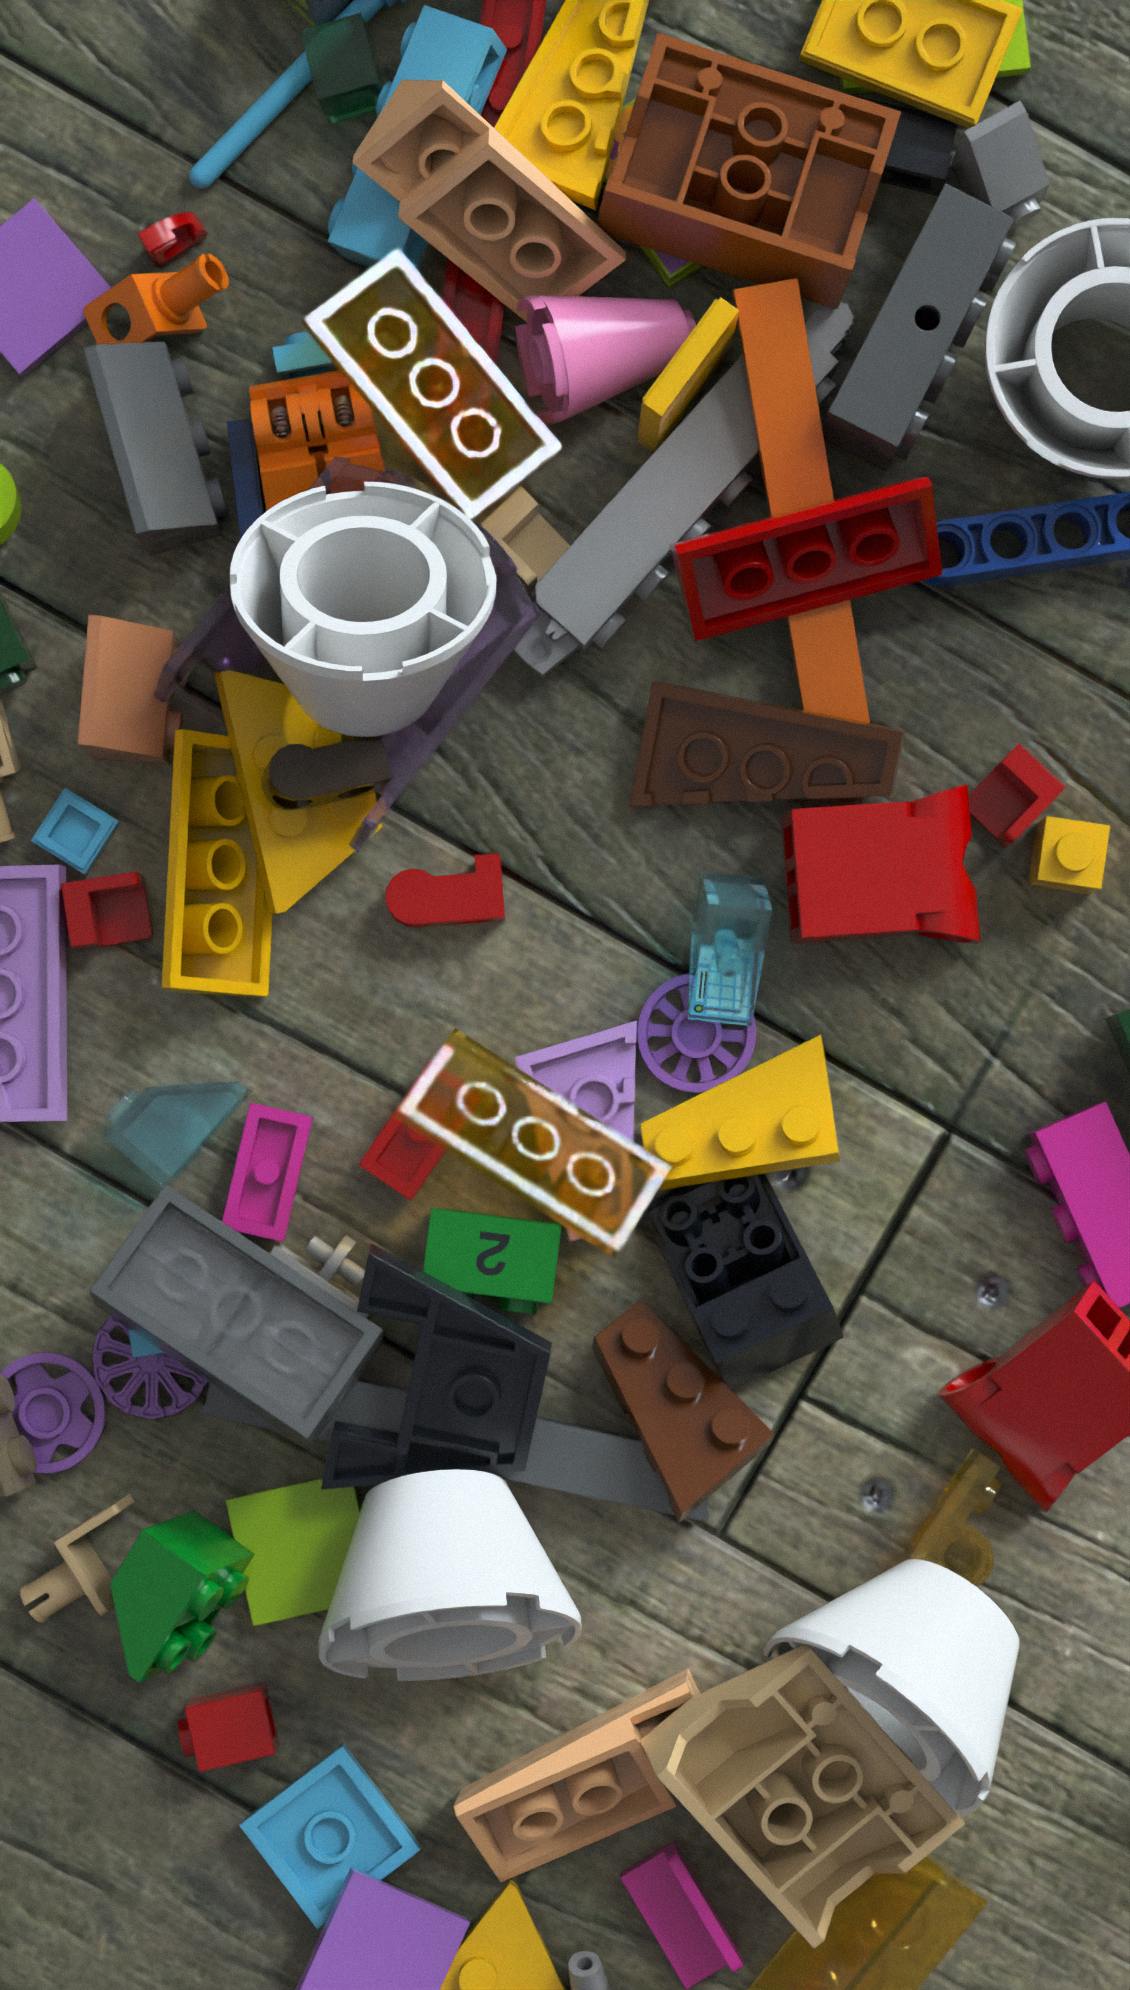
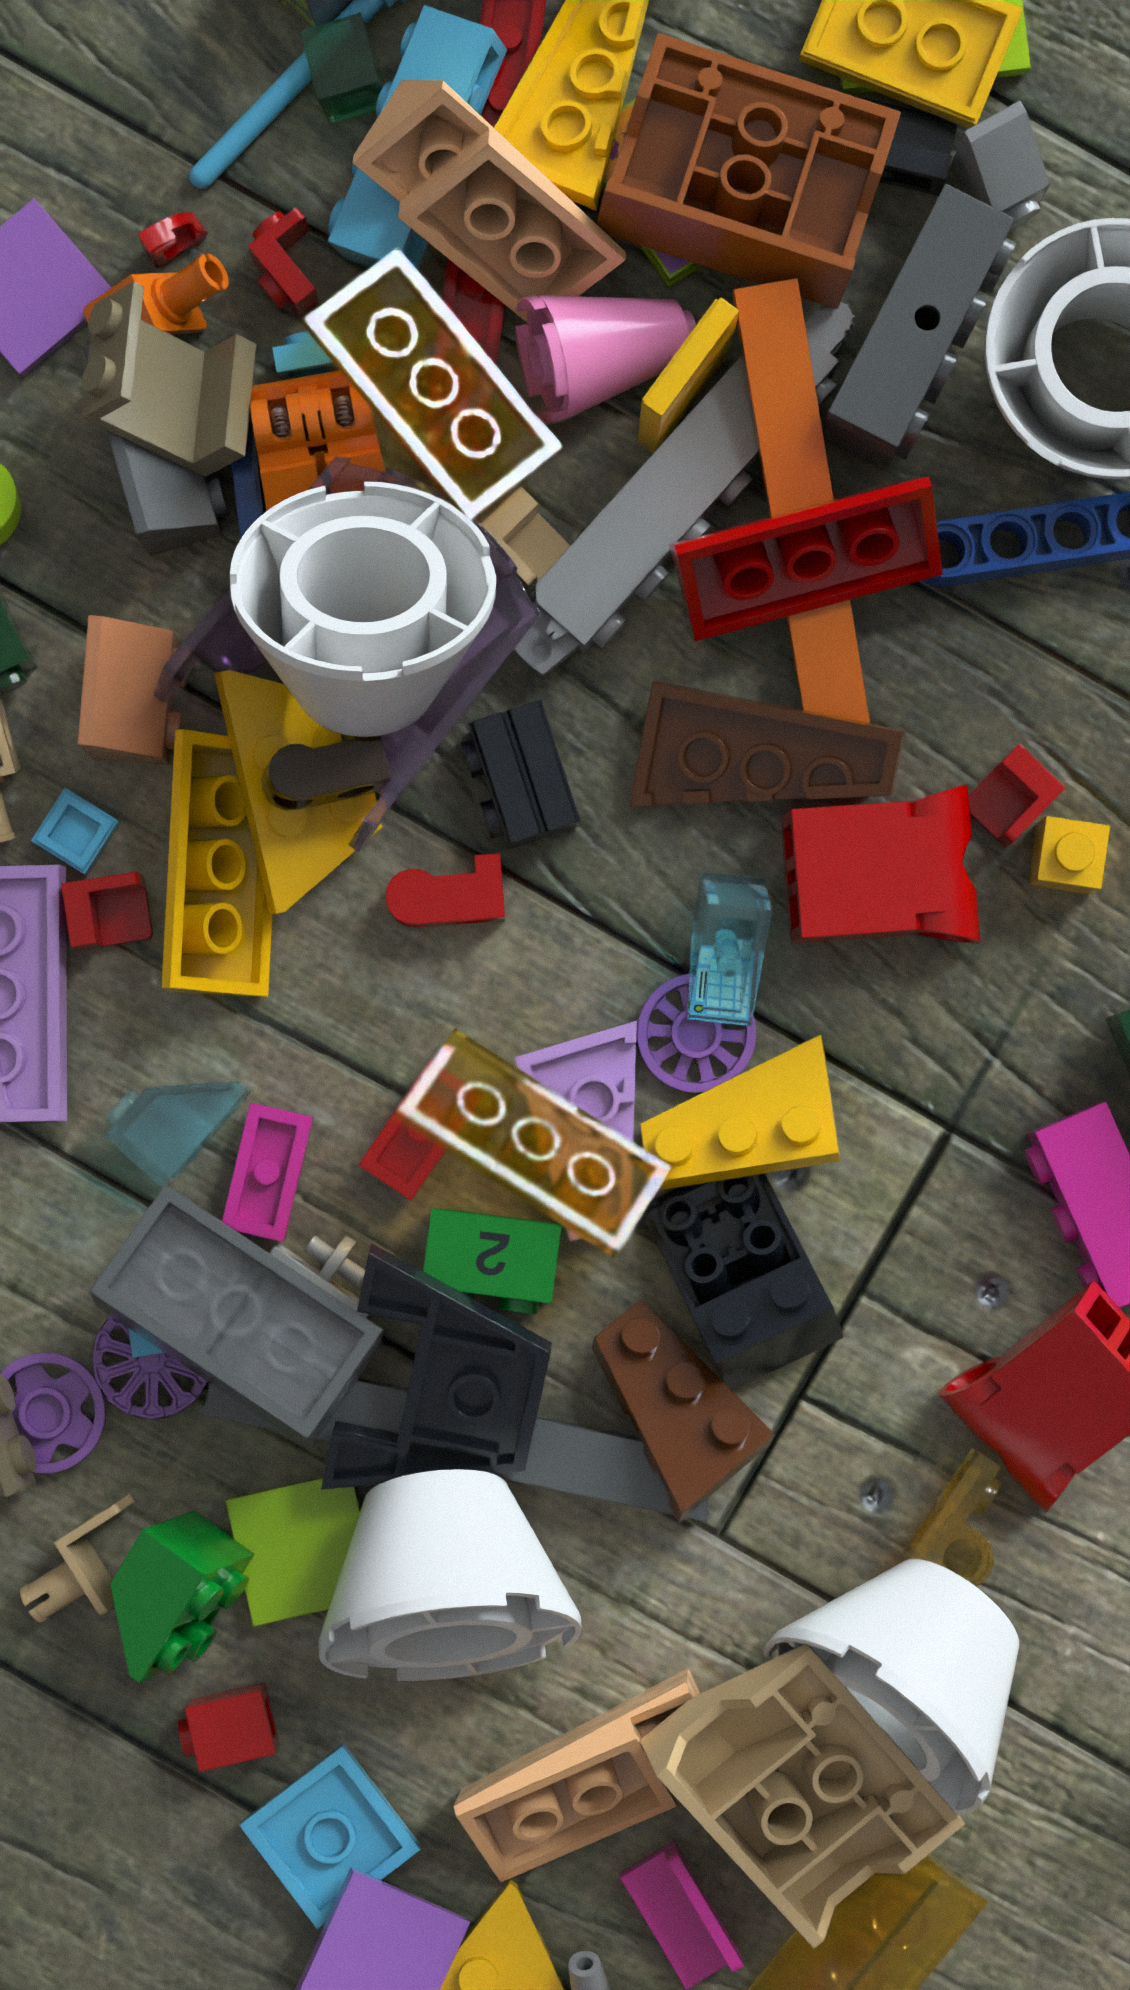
(164, 390): none -> dark tan panel
(281, 278): none -> red bracket
(522, 775): none -> black brick

